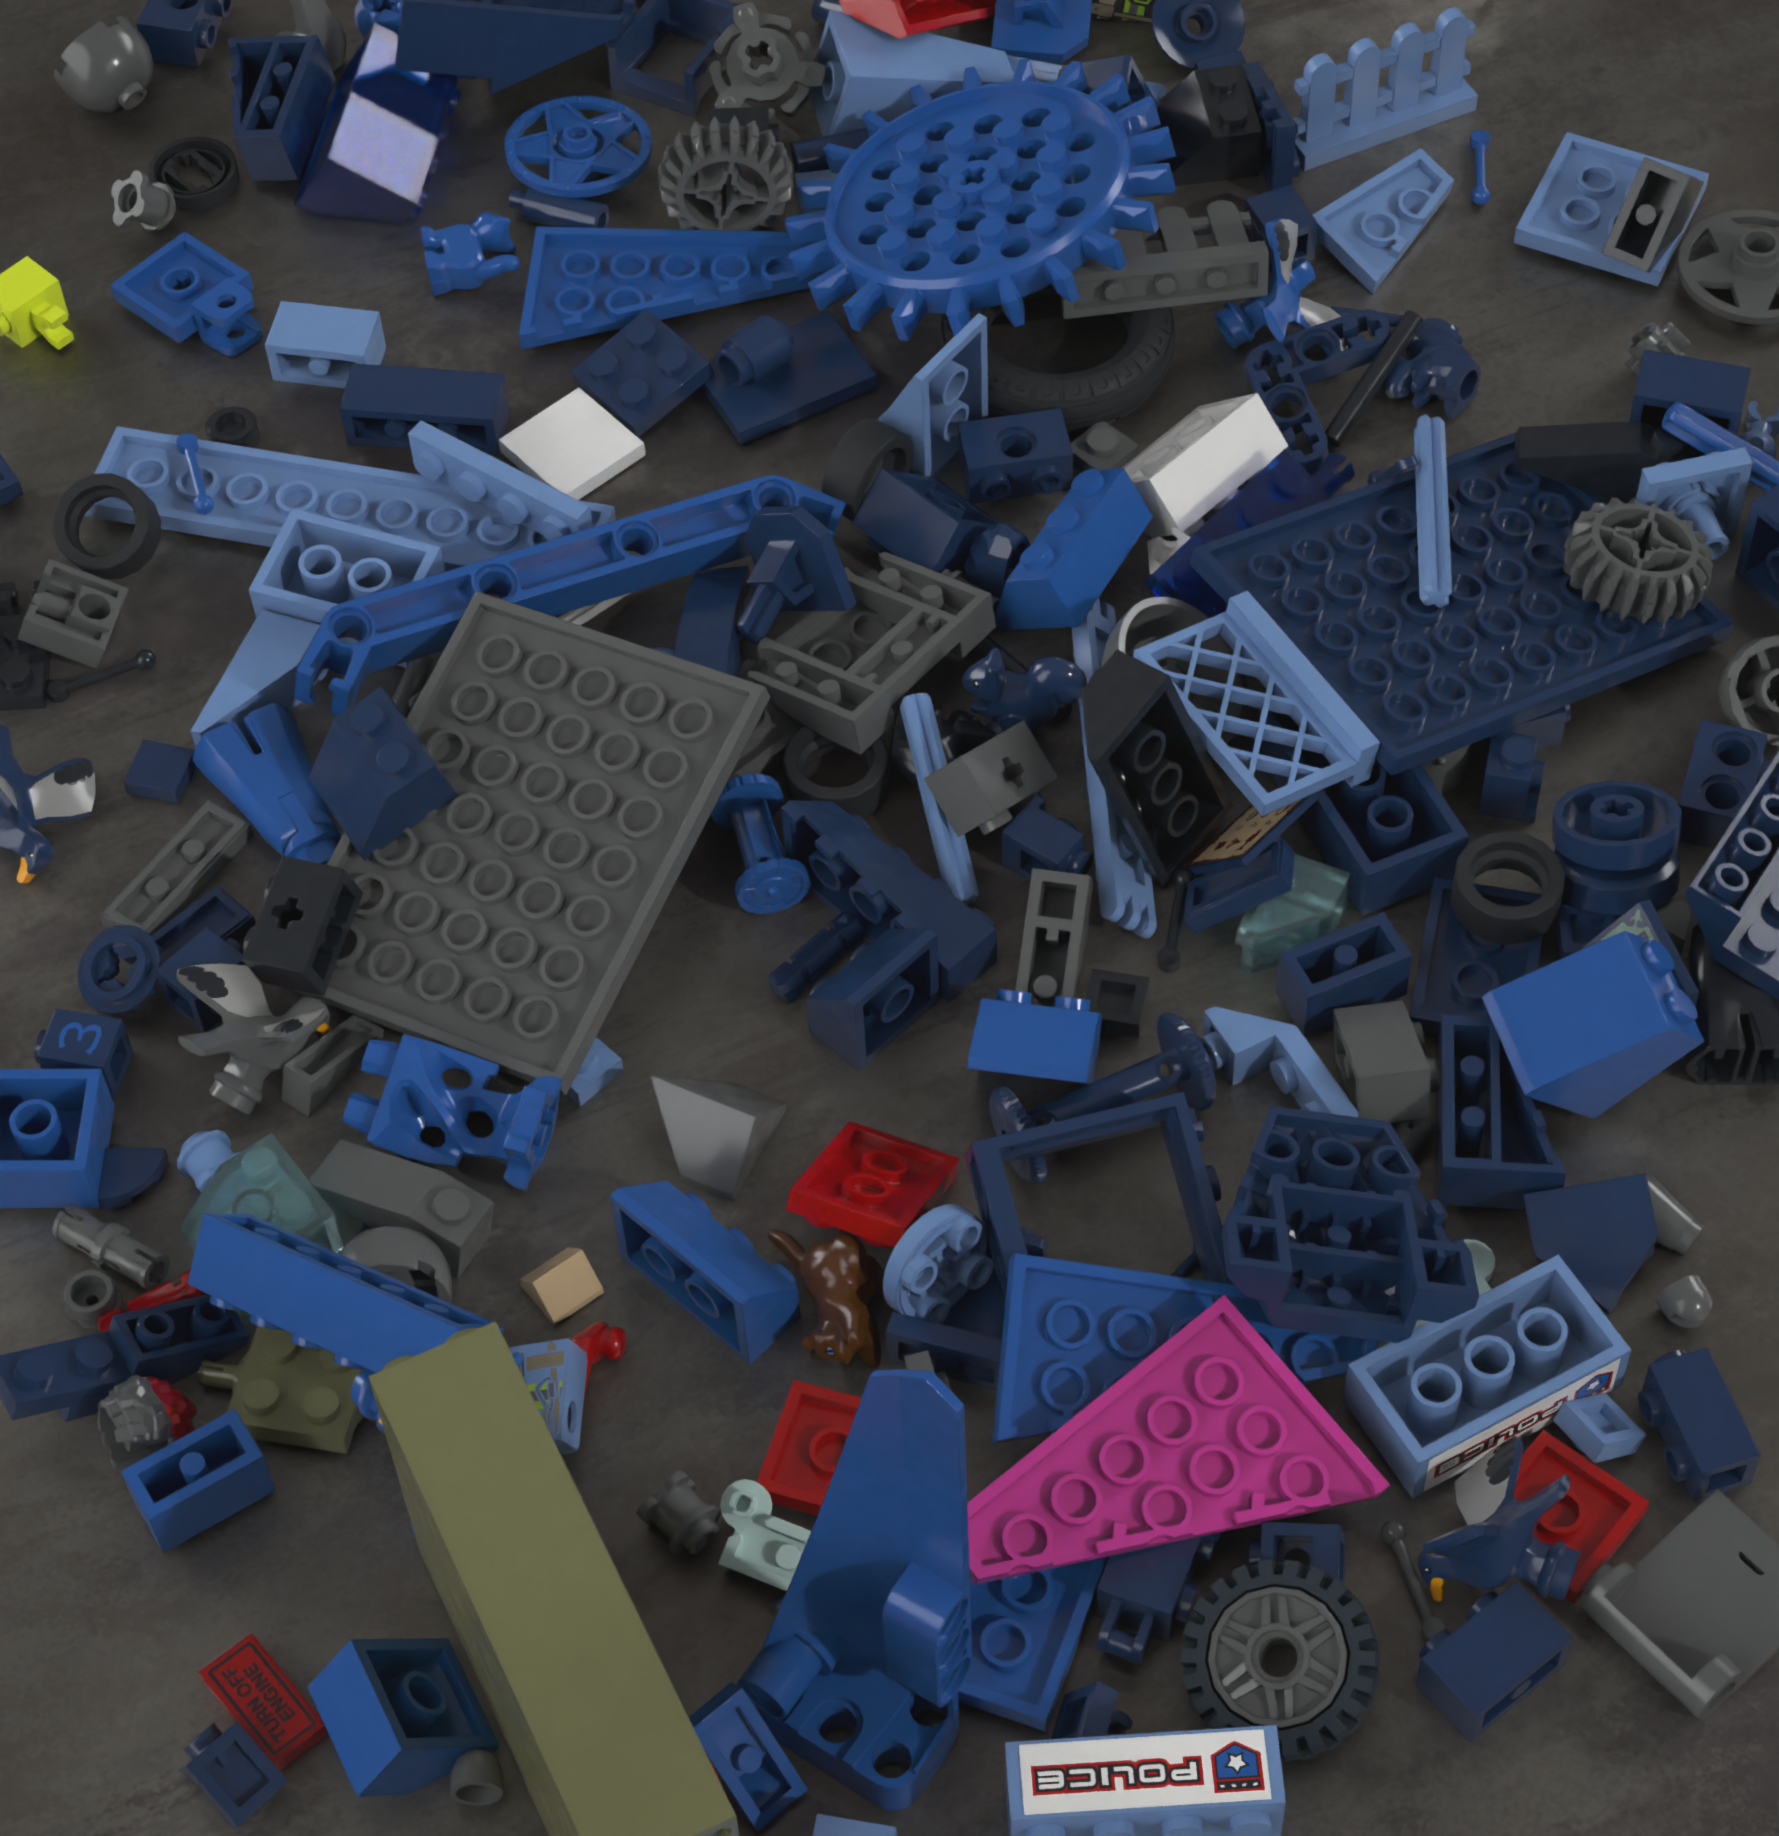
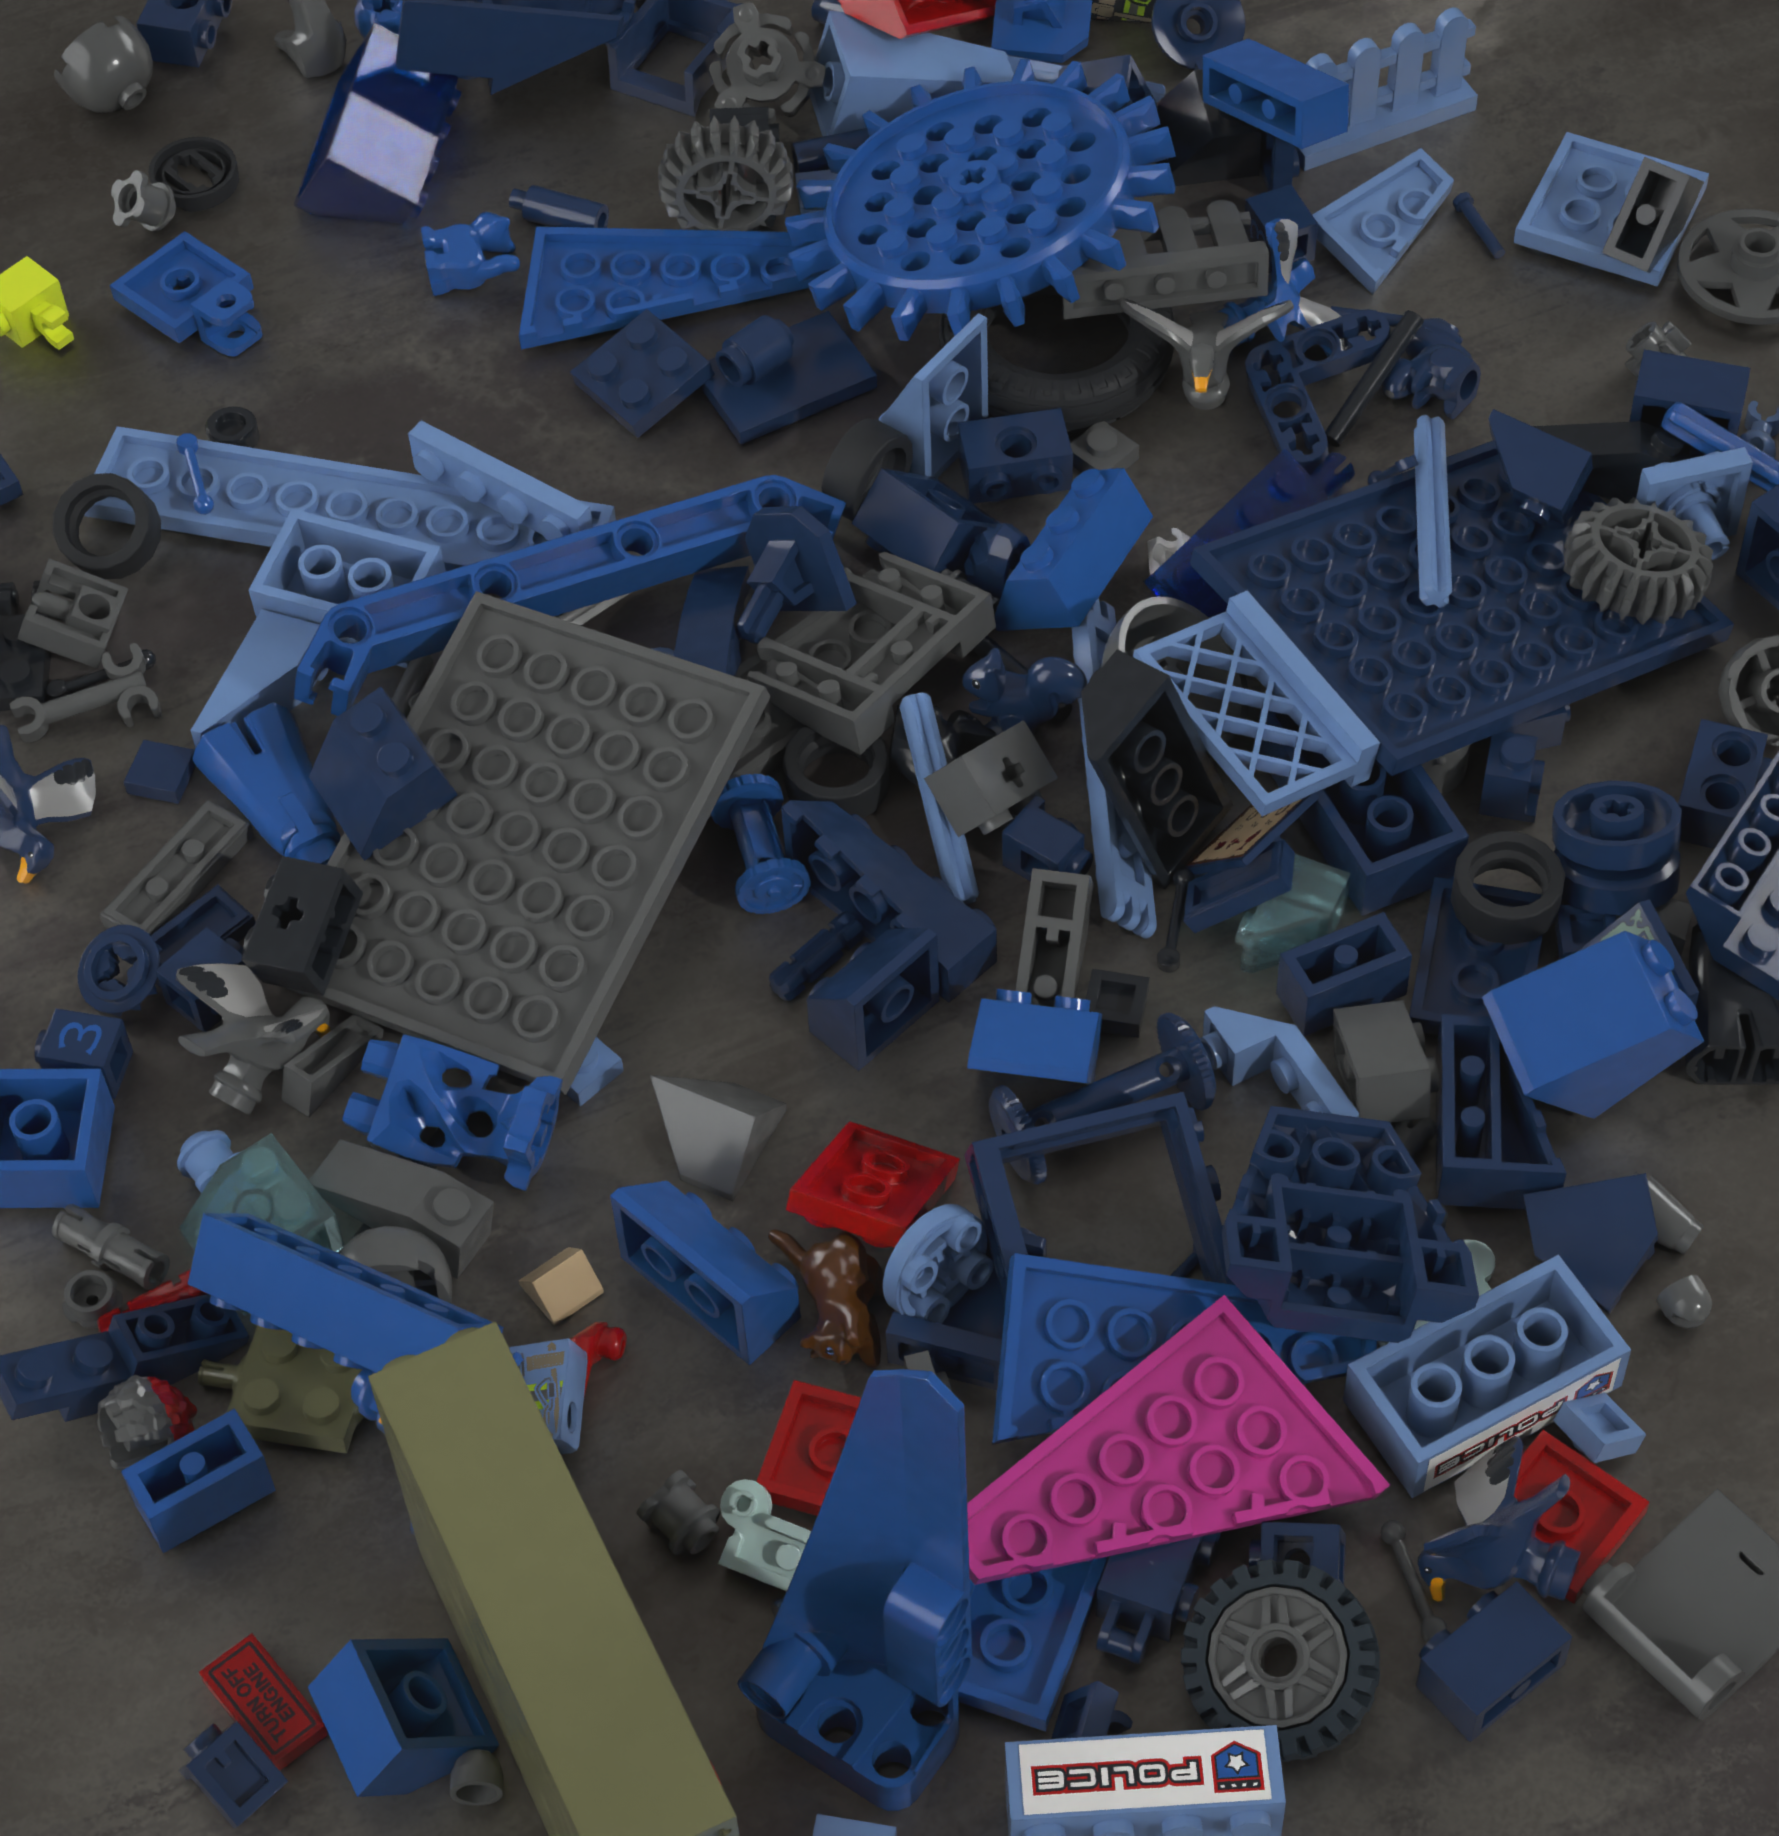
(126, 687): none -> dark grey bar
(128, 1173): dark blue tile -> none
(278, 101): dark blue wedge -> none
(322, 342): medium blue brick -> none
(389, 401): dark blue brick -> none
(572, 445): white tile -> none
(578, 146): blue wheel -> none
(746, 1757): blue slope -> none
(1204, 462): white slope -> none
(1205, 346): none -> dark grey animal
(1275, 93): none -> blue brick
(1464, 203): none -> dark blue piece
(1480, 141): blue hinge -> none
(1539, 468): none -> dark blue slope
(1698, 1423): dark blue brick -> none

